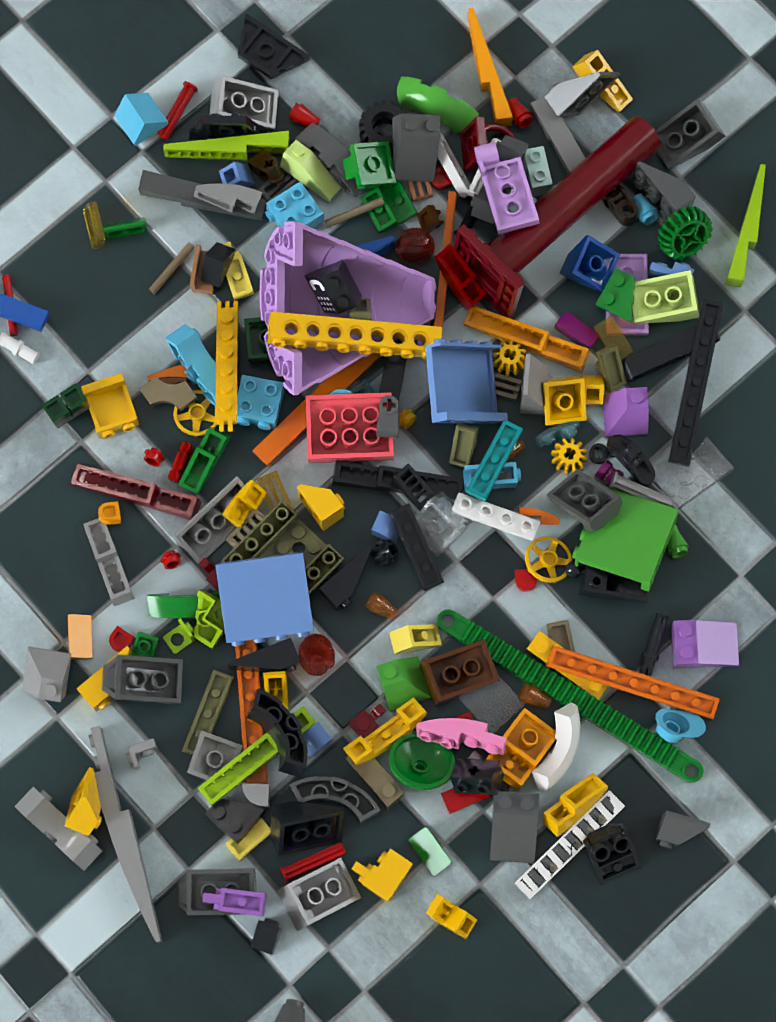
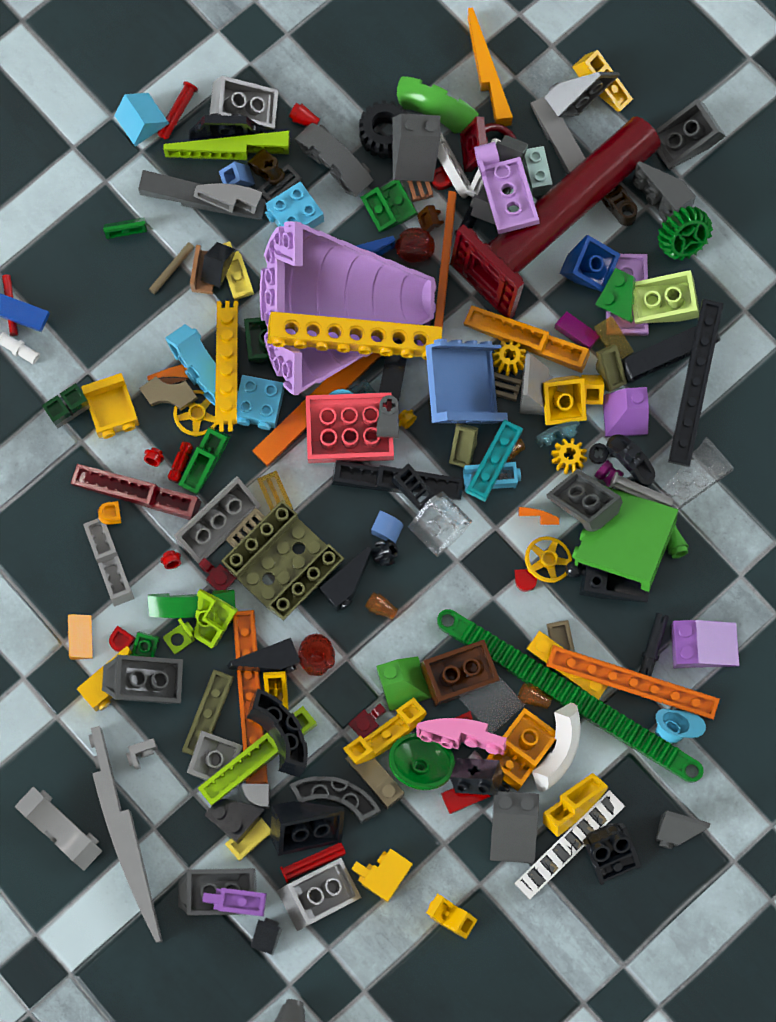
(46, 673): light grey slope -> none
(85, 806): yellow slope -> none
(94, 225): clear yellow tile -> none
(243, 502): yellow slope -> none
(264, 598): medium blue panel -> none
(268, 50): black wing -> none
(308, 169): yellowish green slope -> none
(316, 739): medium blue brick -> none
(322, 505): yellow slope -> none
(334, 288): black slope -> none
(354, 212): dark tan bar -> none
(363, 310): olive tile -> none
(370, 165): green panel -> none
(415, 638): light yellow slope -> none
(416, 547): black tile -> none
(430, 851): slope -> none
(459, 277): red slope -> none
(495, 516): white bracket -> none
(521, 115): red cone -> none
(646, 211): medium azure cone -> none
(660, 269): medium blue slope -> none
(748, 233): lime slope -> none

